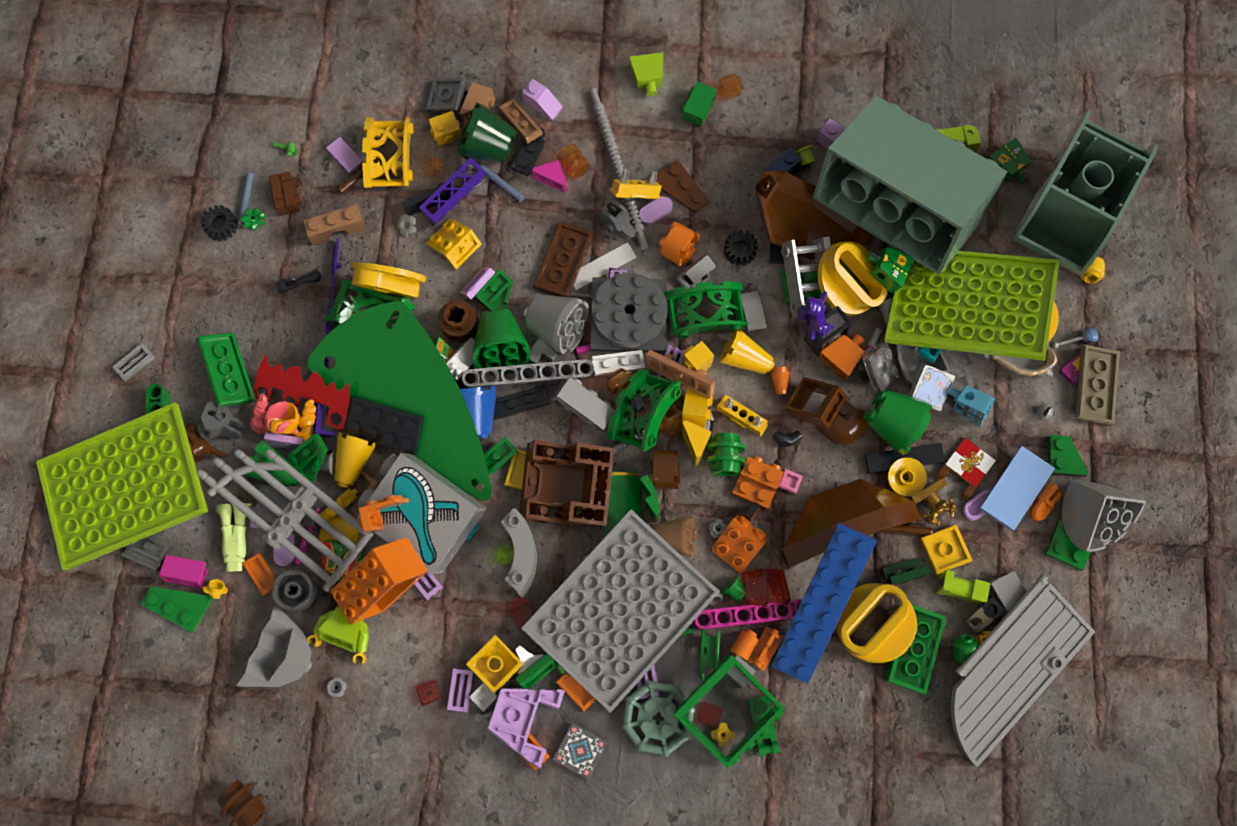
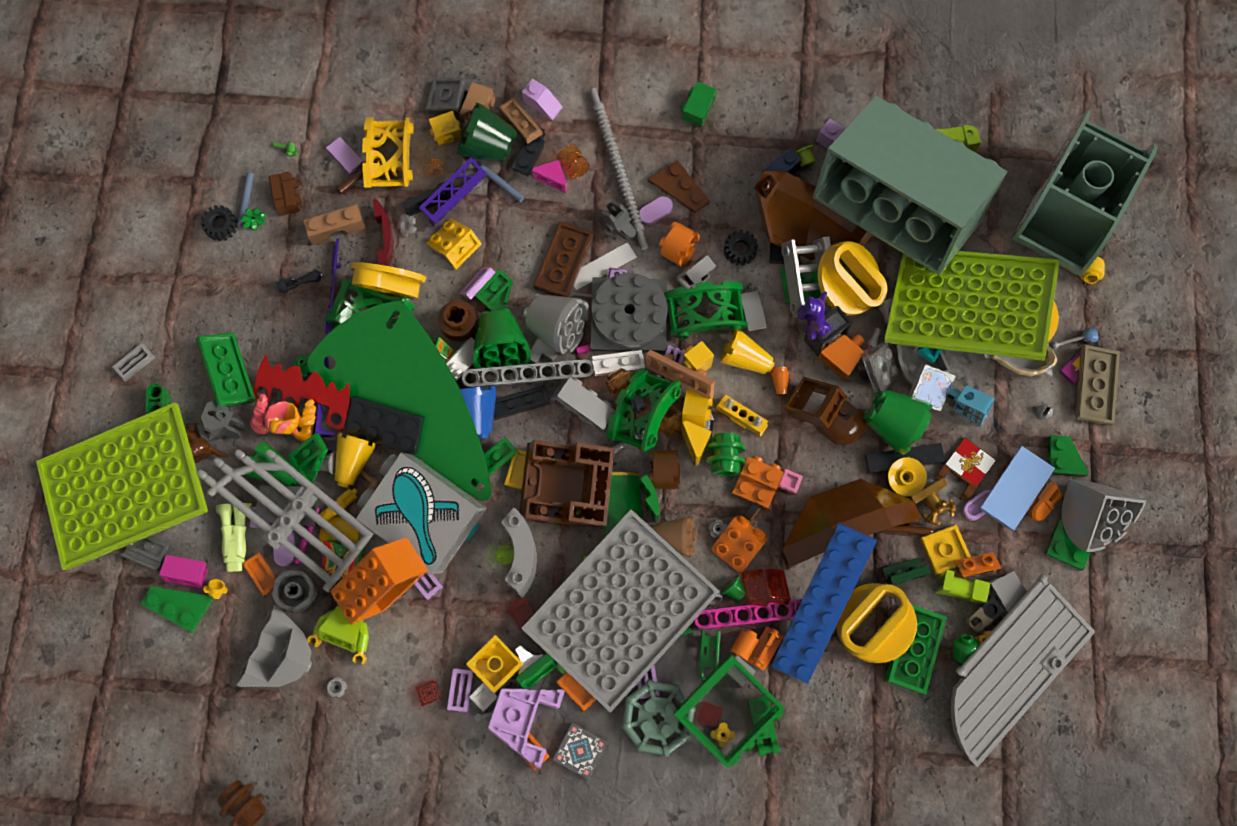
(283, 441): lavender tile -> none
(302, 363): none -> green plant
(371, 516): orange bracket -> none
(384, 256): none -> dark red slope
(636, 188): yellow piece -> none
(647, 72): lime torso -> none
(730, 86): clear orange head -> none
(786, 440): black arm -> none
(890, 267): green torso -> none
(977, 565): none -> orange hinge
(1013, 159): green torso -> none

